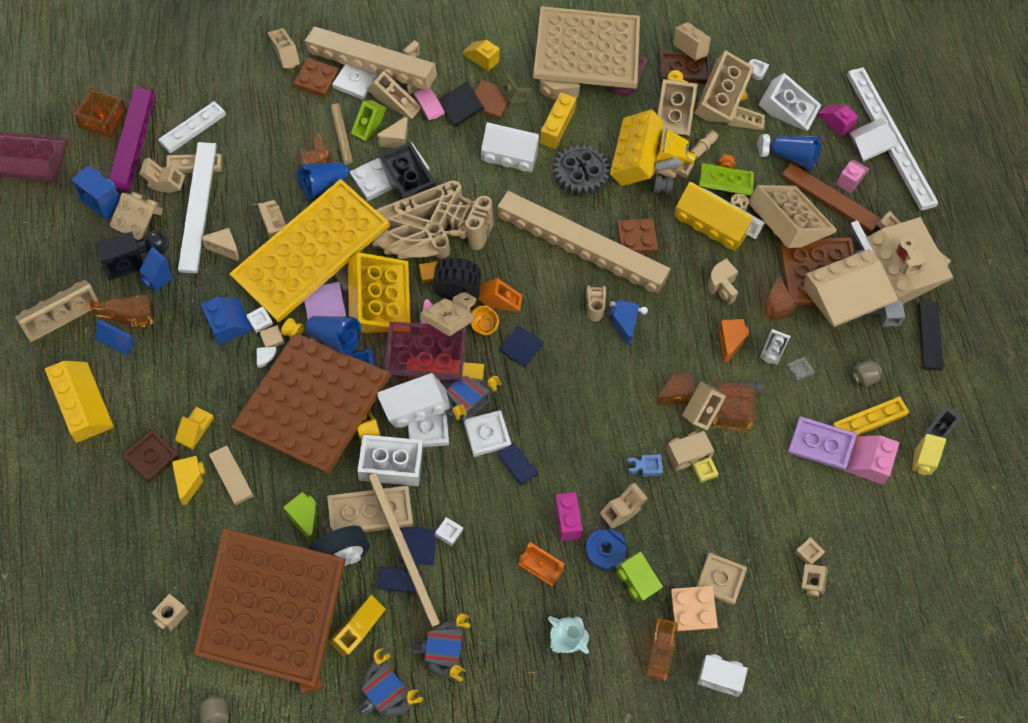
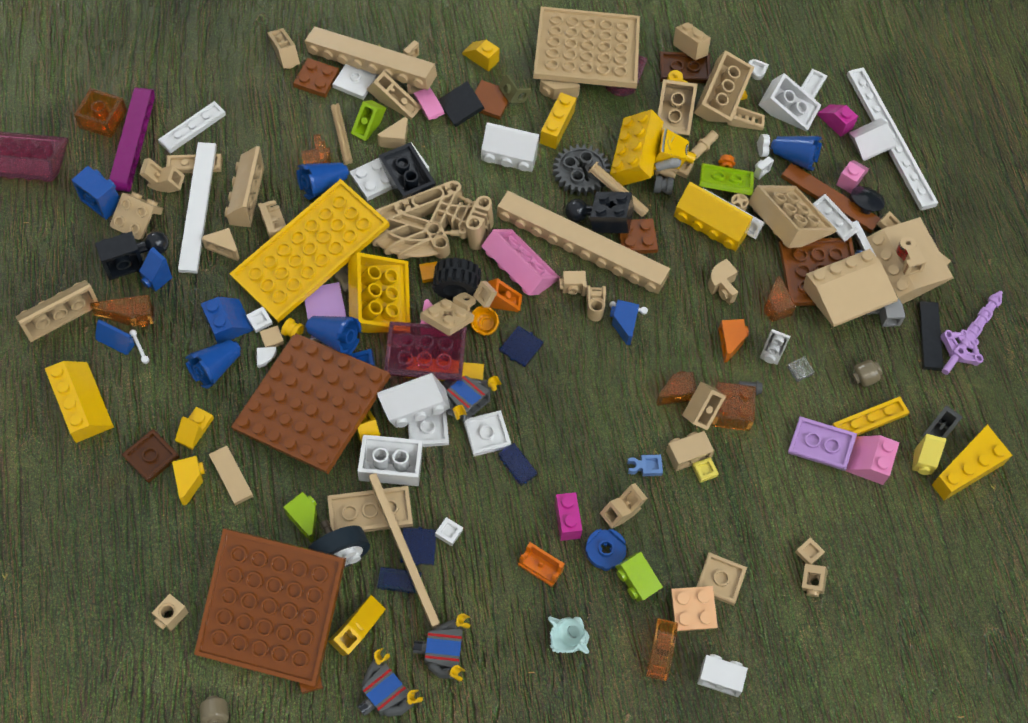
(144, 359): none -> white hinge
(212, 362): none -> blue cone
(245, 188): none -> tan slope
(485, 294): none -> tan plate
(519, 261): none -> bright pink slope
(573, 282): none -> tan brick
(609, 213): none -> black brick
(615, 186): none -> tan axle
(763, 167): none -> white plate
(814, 82): none -> white tile
(836, 217): none -> white tile
(867, 199): none -> black dish
(968, 338): none -> lavender bar
(977, 460): none -> yellow wedge

